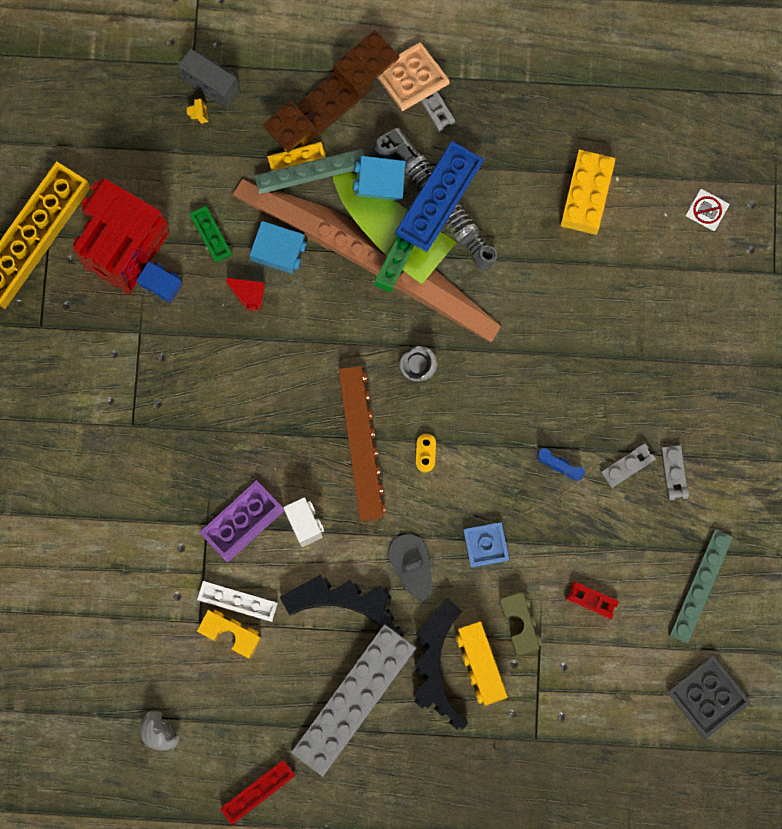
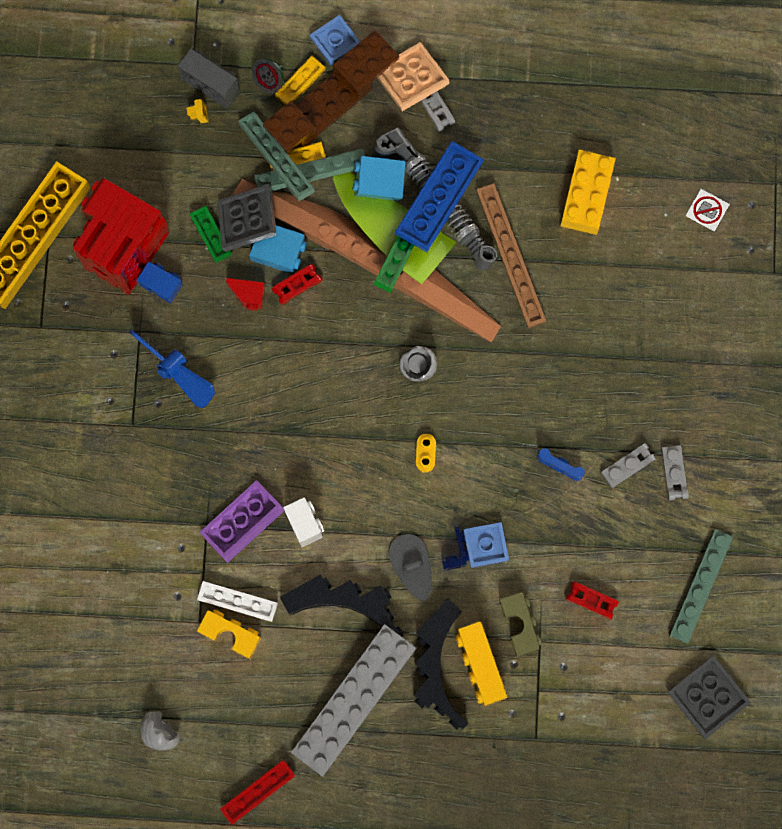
(173, 367): none -> blue piece
(246, 218): none -> dark grey plate
(268, 75): none -> shield
(276, 157): none -> sand green plate
(297, 284): none -> red plate
(300, 81): none -> yellow tile
(334, 39): none -> medium blue plate
(360, 444): dark orange brick -> none
(453, 562): none -> clear blue bracket
(511, 256): none -> medium nougat plate

